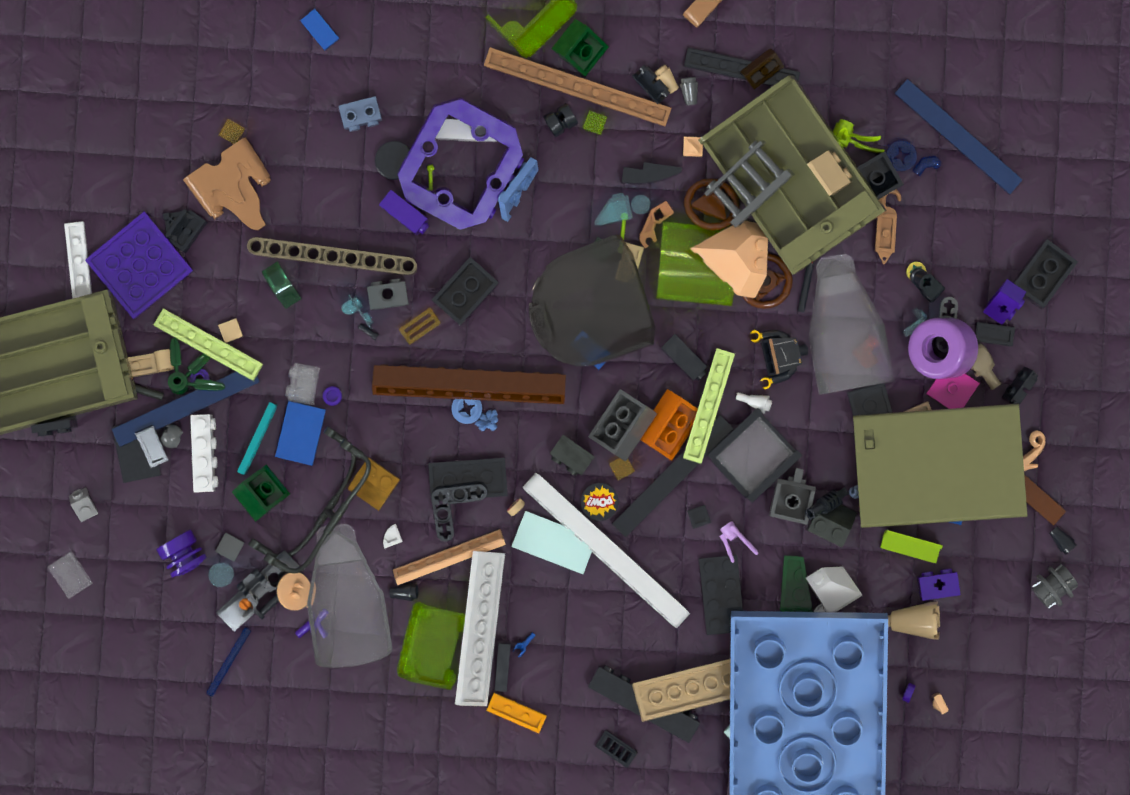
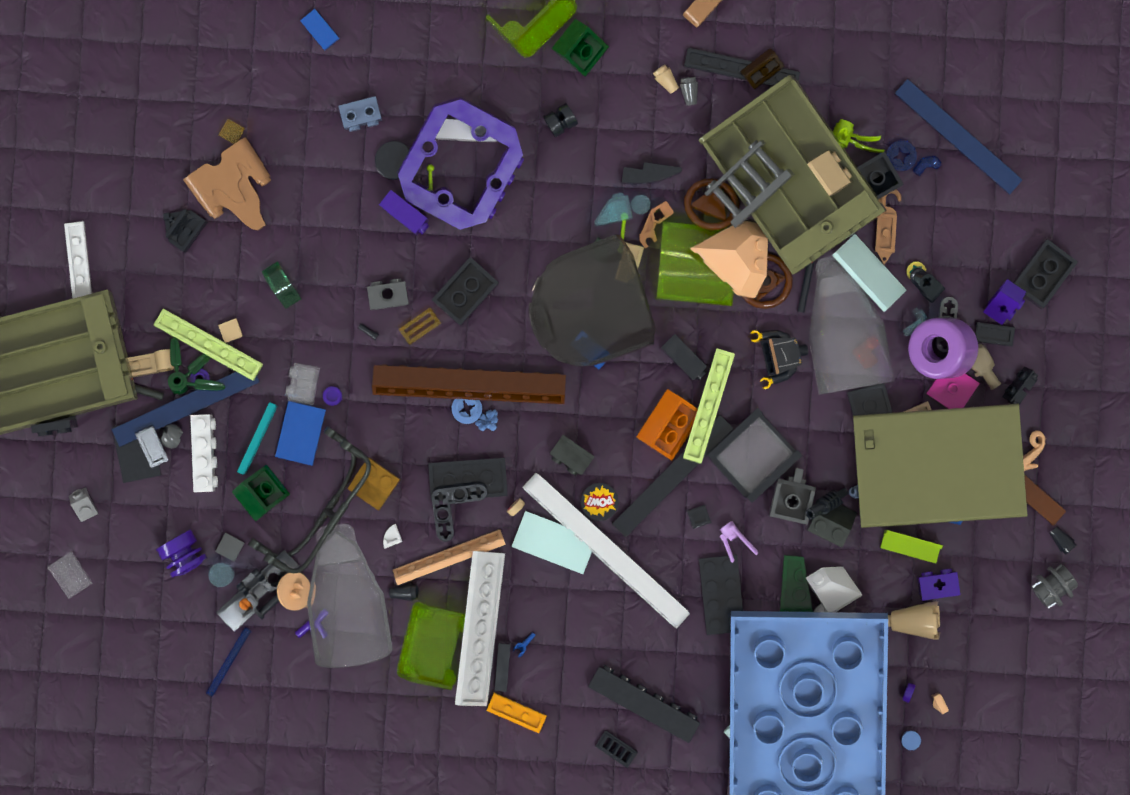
(139, 265): dark purple plate -> none
(322, 258): dark tan beam -> none
(354, 305): clear light blue hinge -> none
(512, 195): medium blue wing -> none
(577, 87): medium nougat plate -> none
(595, 123): clear neon green tile -> none
(621, 468): clear yellow tile -> none
(622, 425): dark grey brick -> none
(656, 90): black hinge -> none
(683, 690): tan plate -> none
(692, 147): light nougat tile -> none
(756, 401): white cone -> none
(869, 272): none -> light aqua tile
(911, 740): none -> medium blue tile

